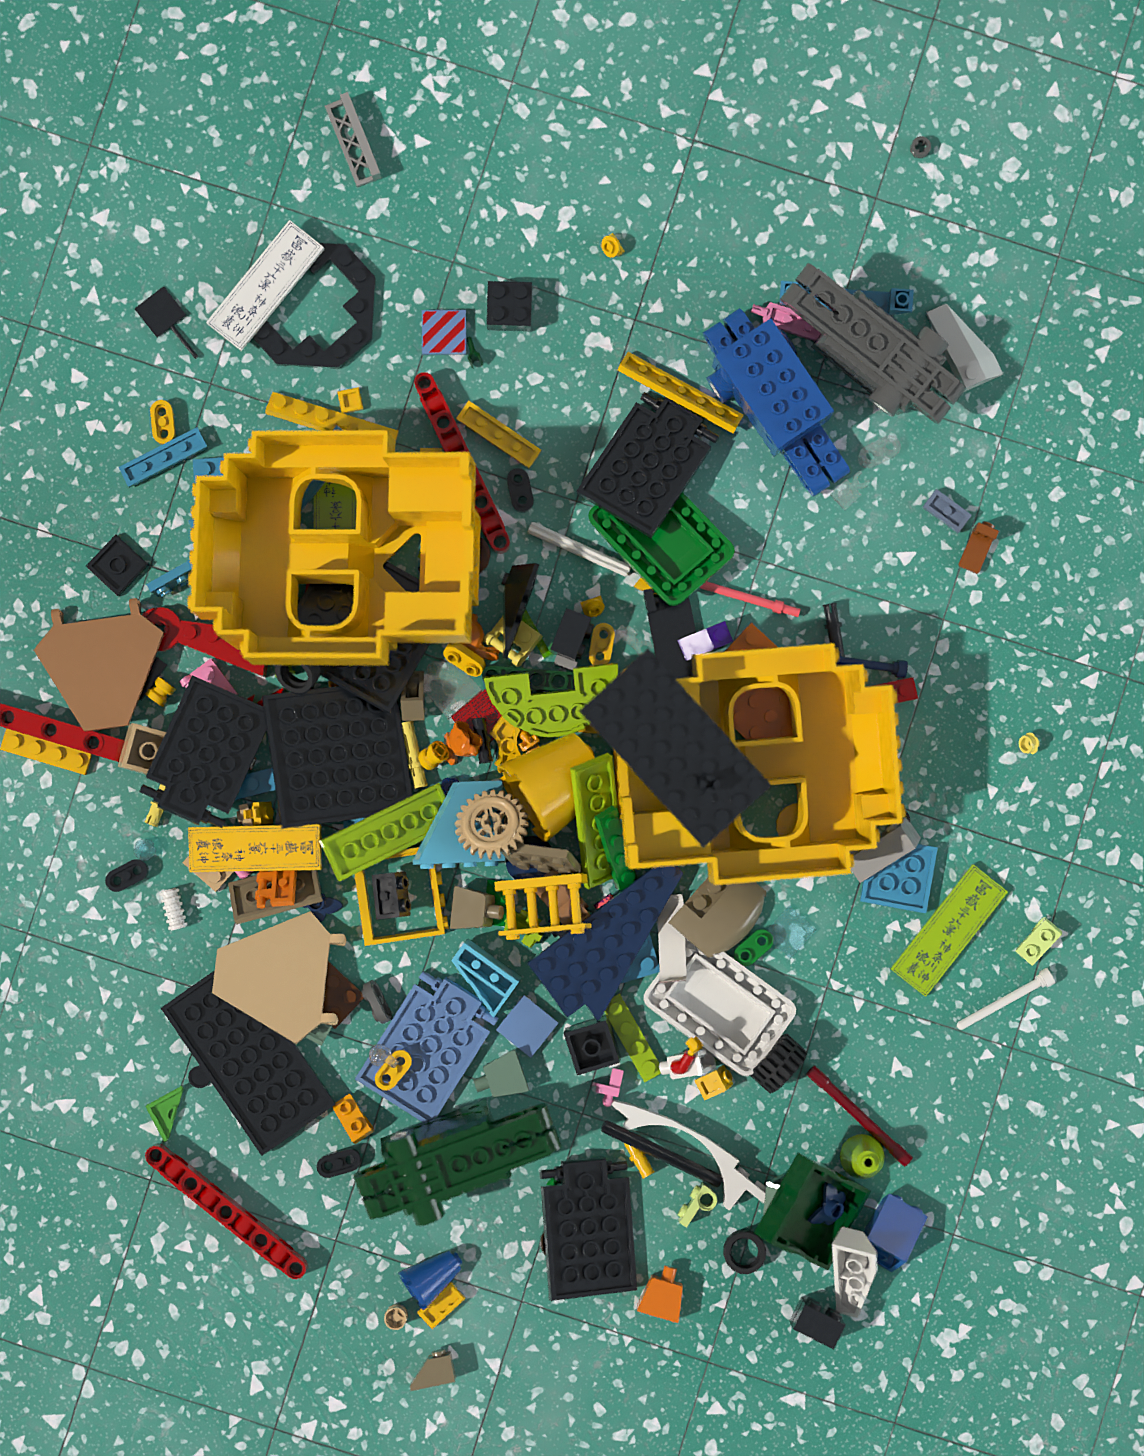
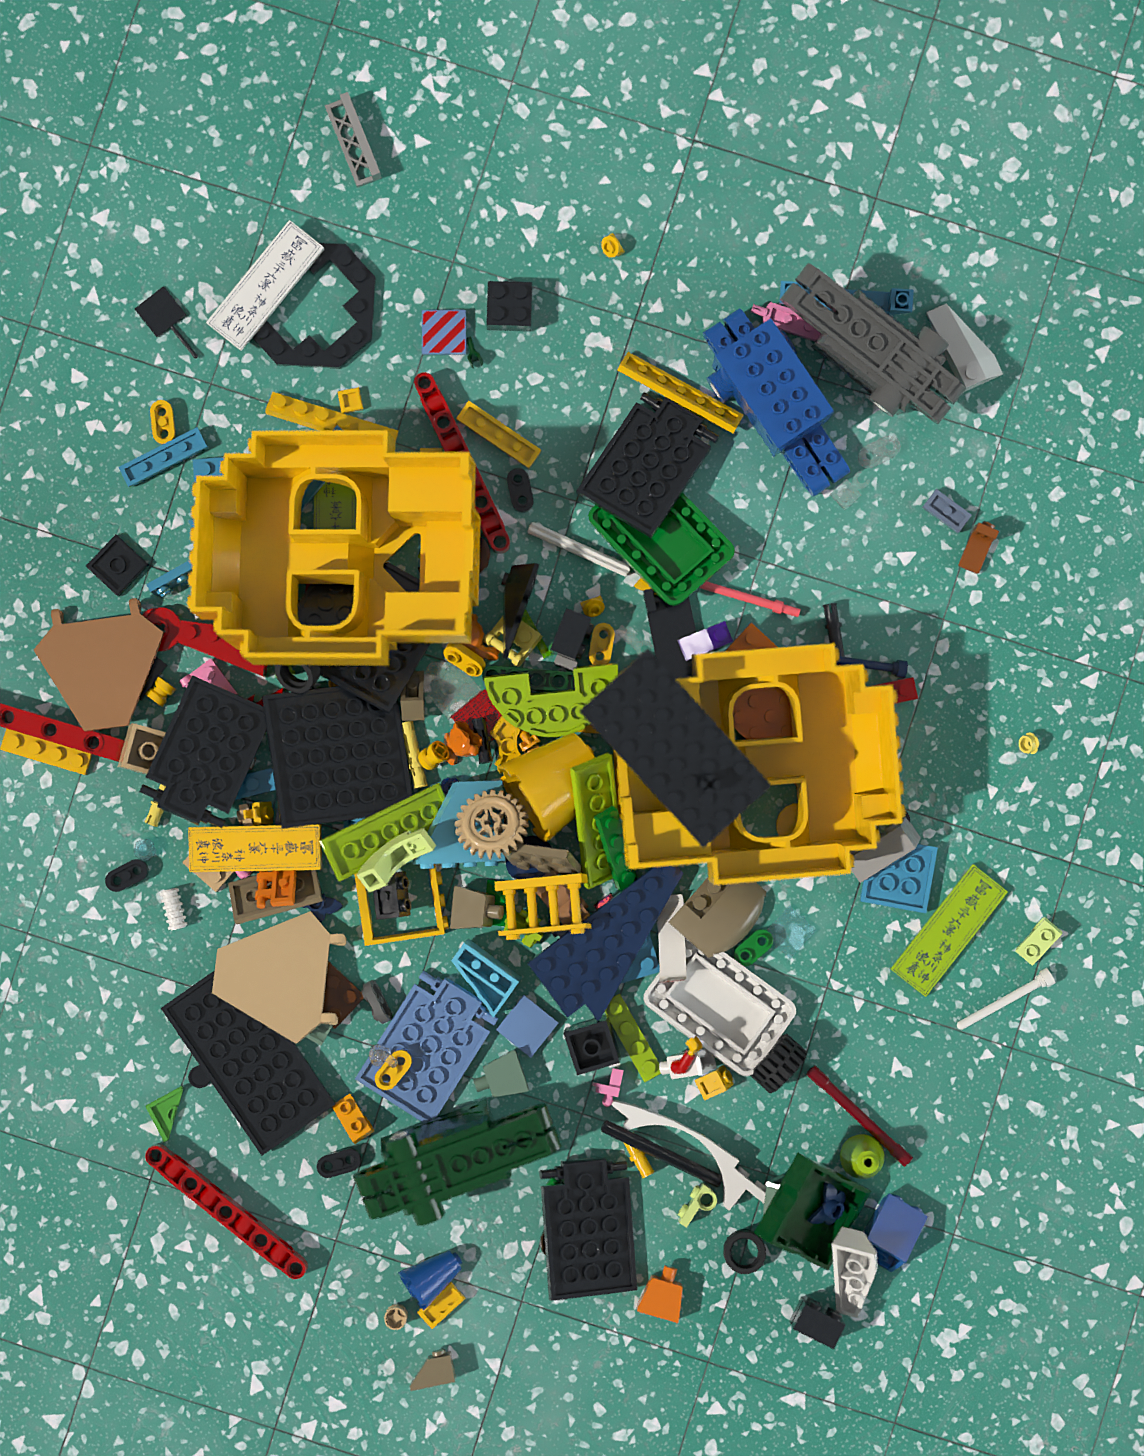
(390, 857): none -> yellowish green arch
(921, 139): dark grey bush -> none

